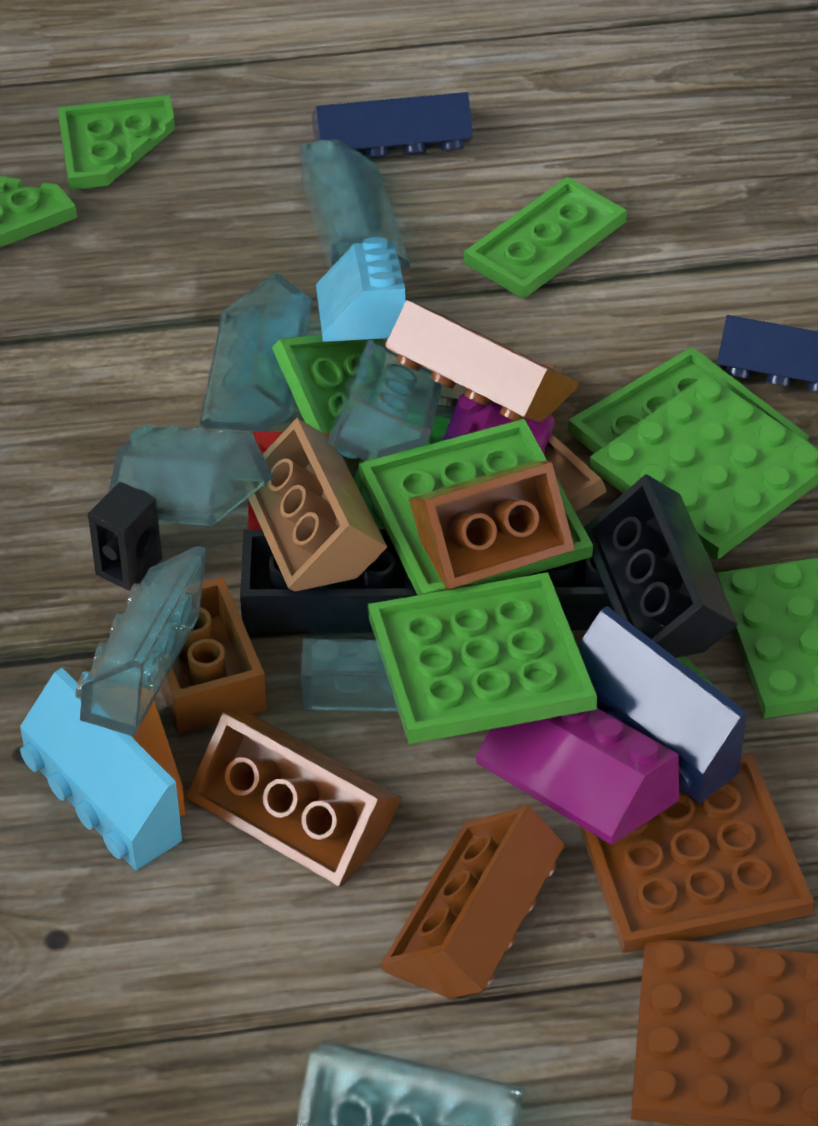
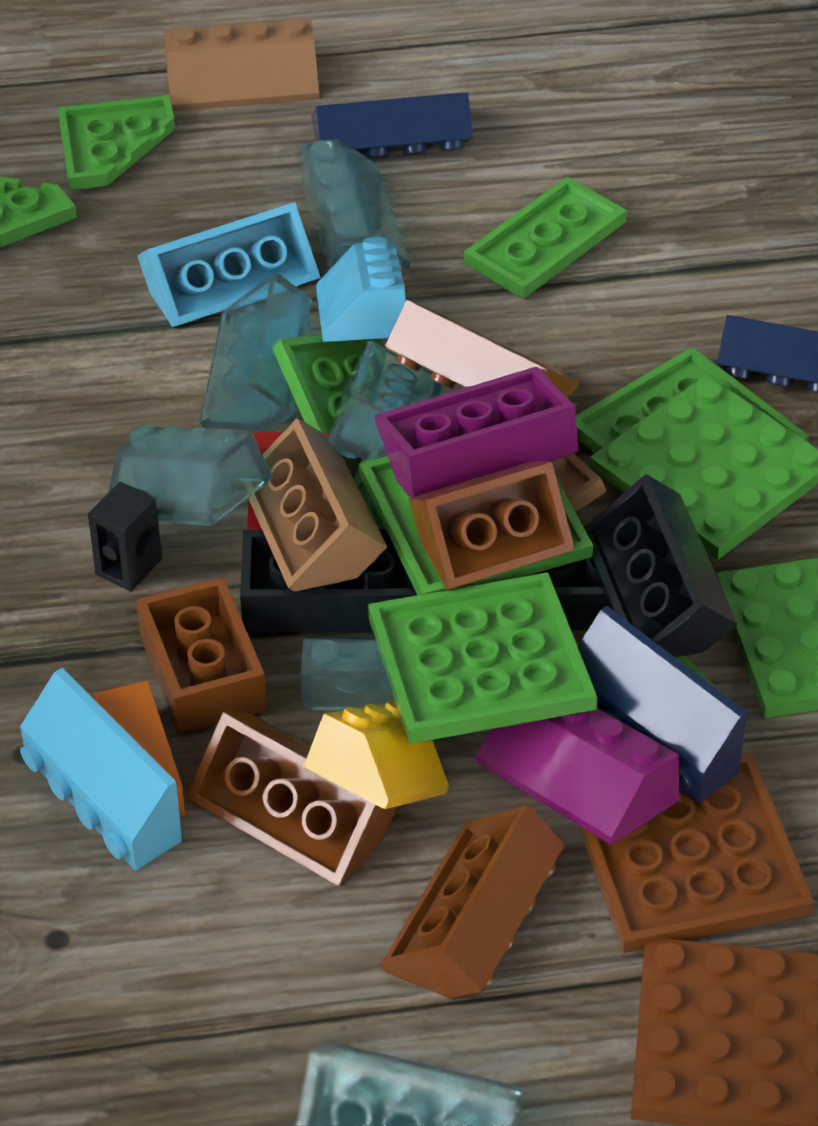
(143, 644): clear light blue slope -> none
(226, 262): none -> medium azure slope
(241, 64): none -> medium nougat slope
(372, 757): none -> yellow slope
(478, 431): none -> magenta slope

